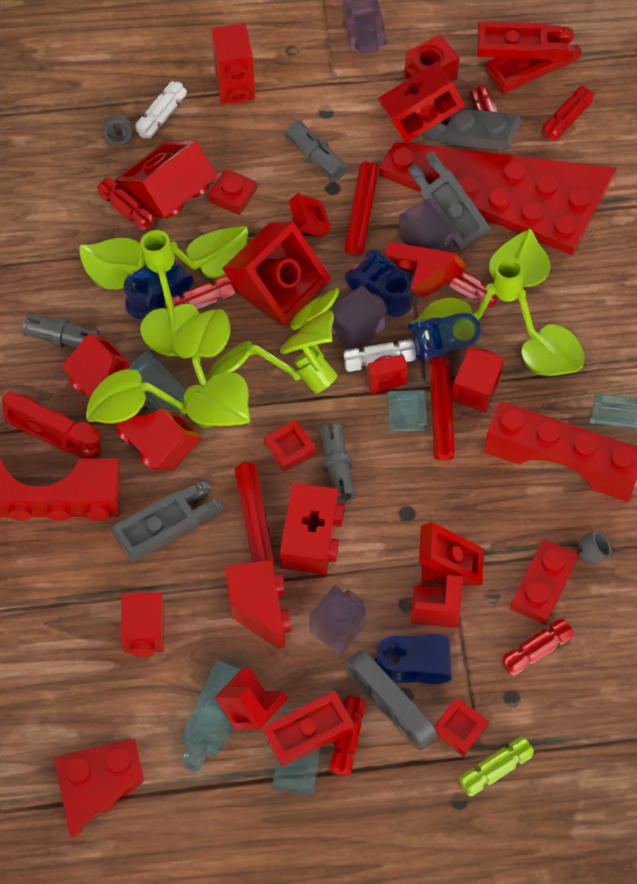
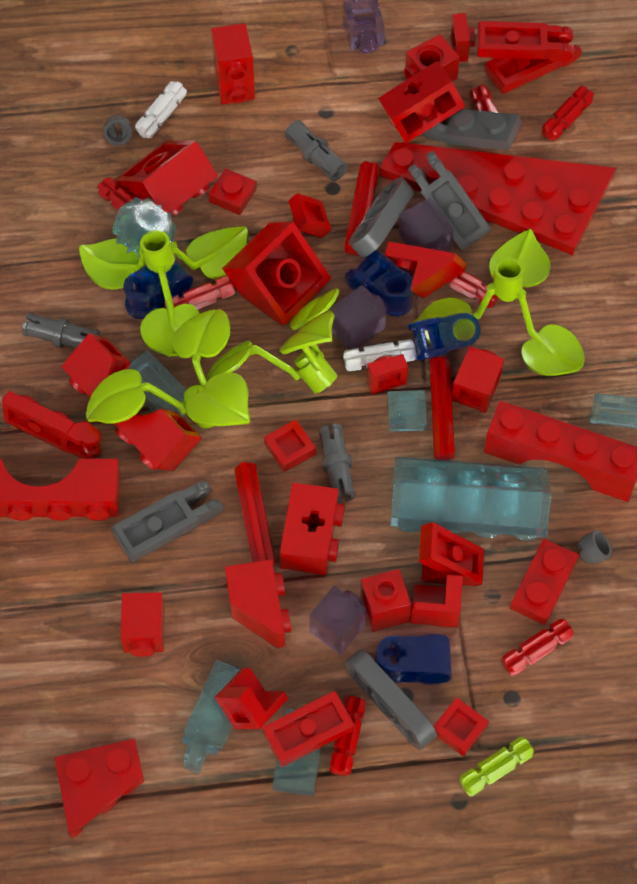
(139, 218): none -> clear light blue gear
(381, 217): none -> dark grey beam
(385, 600): none -> red brick
(462, 36): none -> red plate
(471, 497): none -> clear light blue slope

